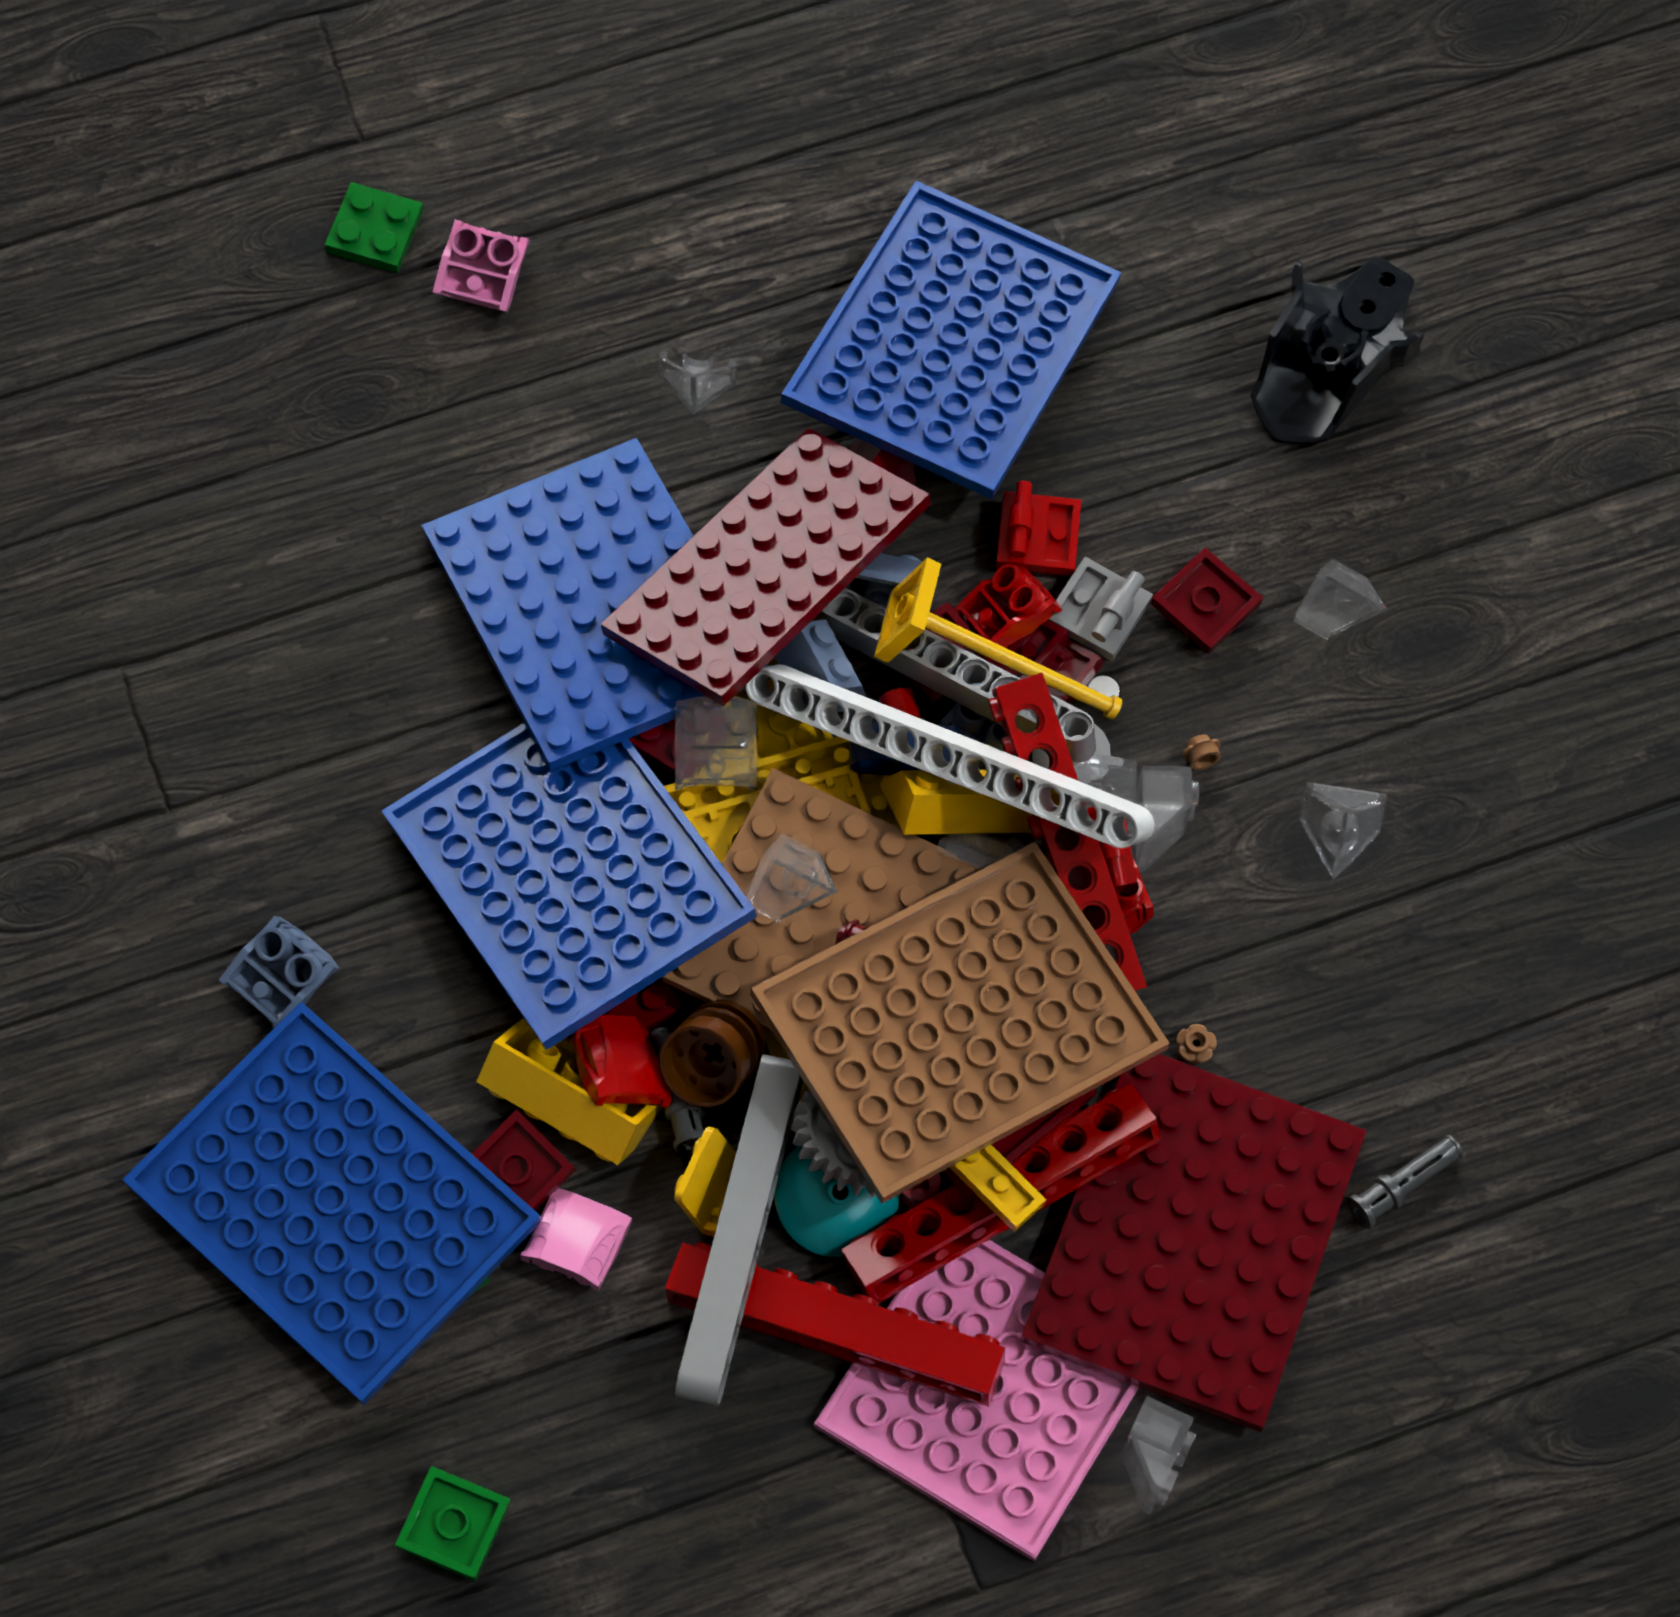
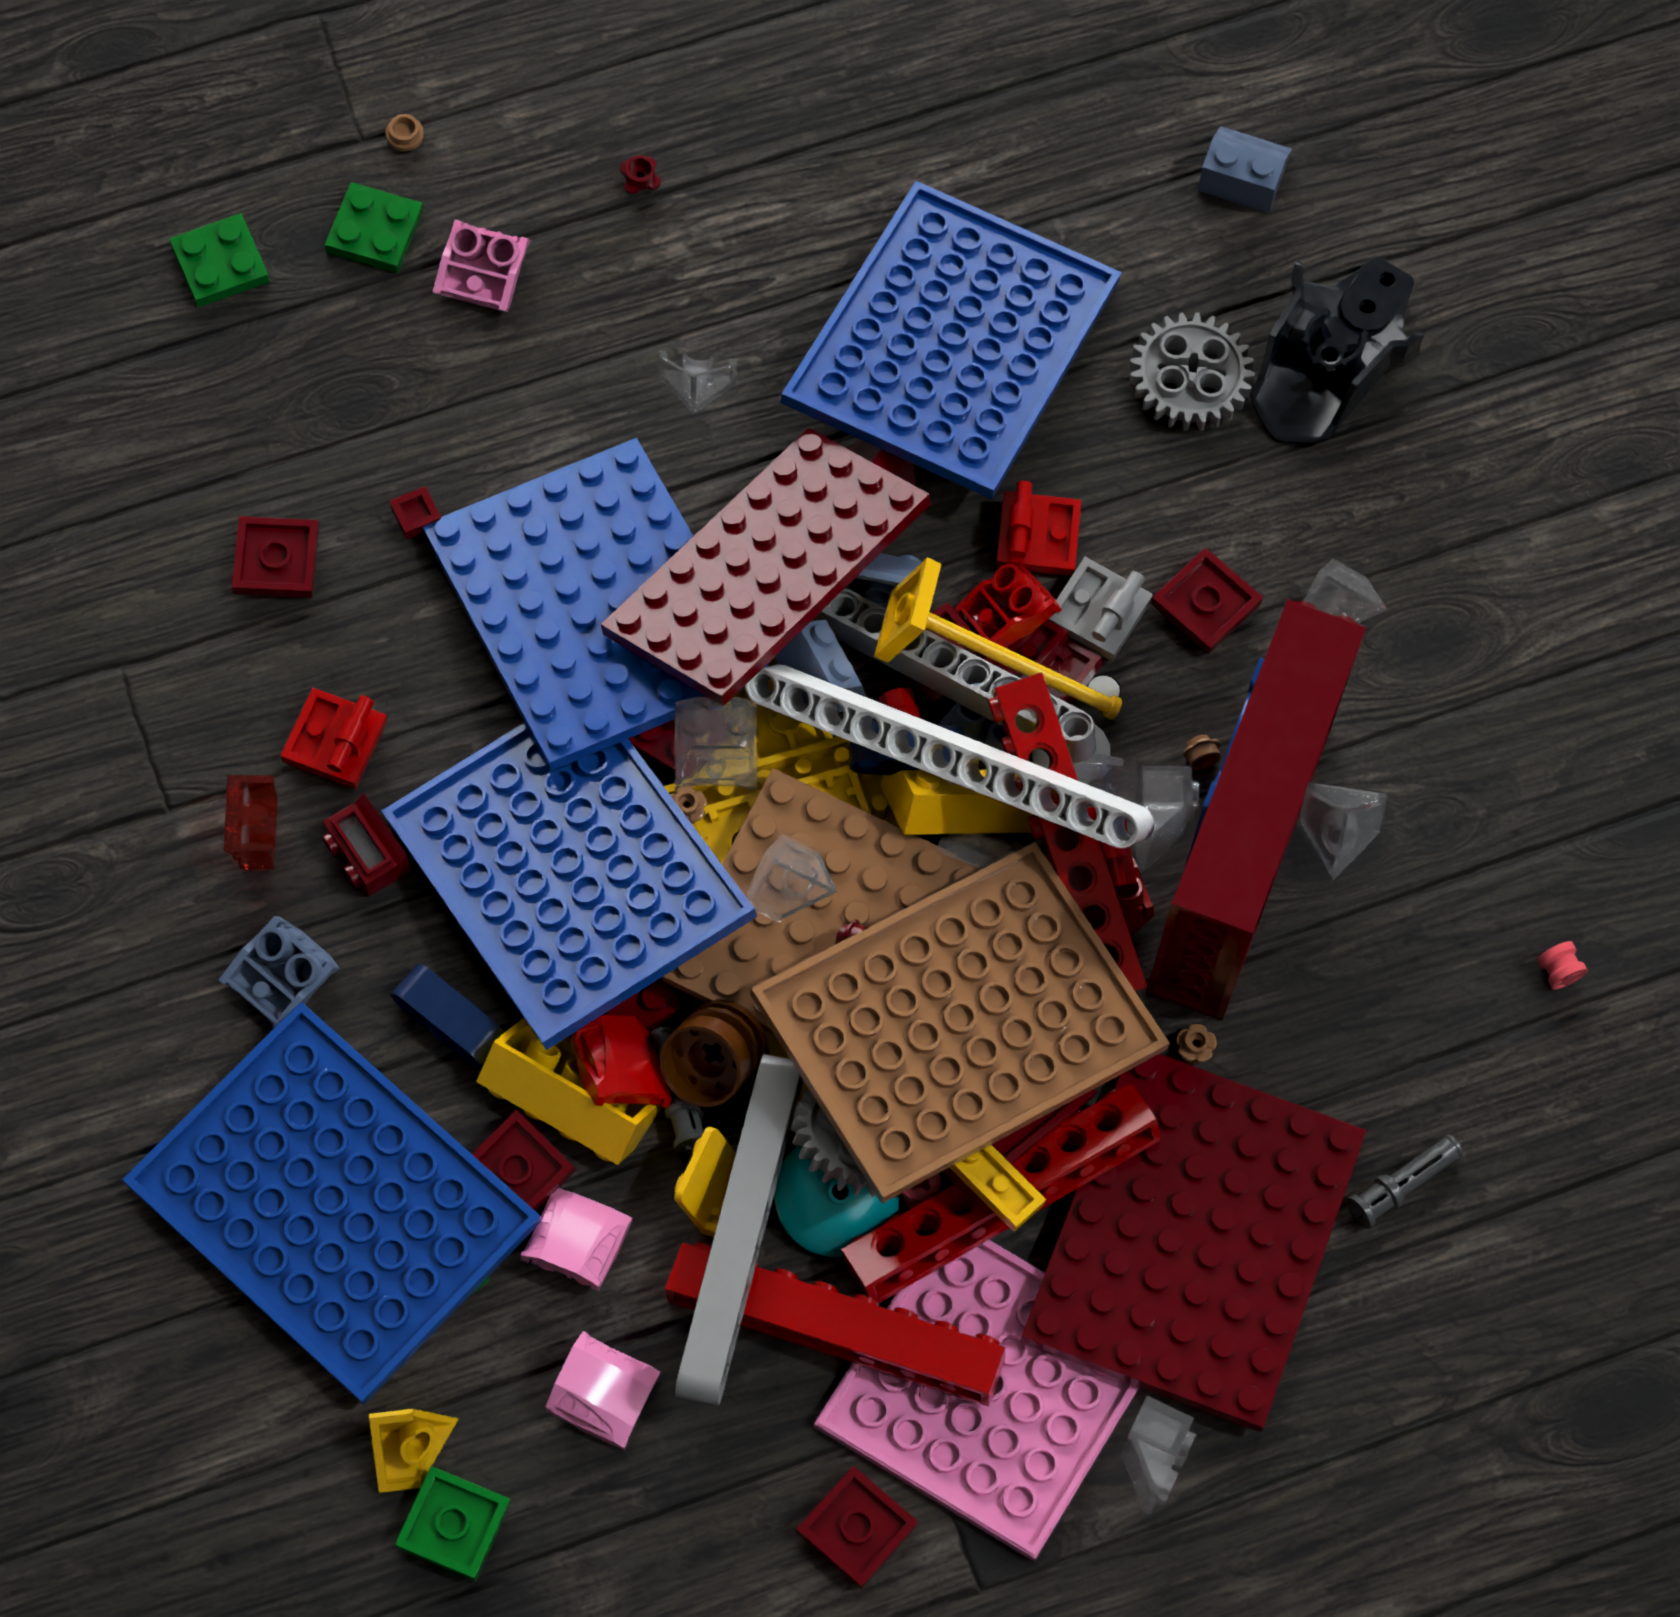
(219, 260): none -> green plate
(251, 820): none -> clear red window
(275, 557): none -> dark red plate
(334, 737): none -> red plate
(366, 846): none -> dark red window
(404, 133): none -> medium nougat plate
(407, 1446): none -> yellow slope
(414, 511): none -> dark red plate
(447, 1015): none -> dark blue beam
(601, 1390): none -> bright pink slope
(639, 165): none -> dark red plate
(695, 798): none -> medium nougat plate
(857, 1527): none -> dark red plate
(1189, 401): none -> light grey gear
(1243, 169): none -> sand blue slope
(1254, 807): none -> dark red panel
(1562, 965): none -> coral wheel

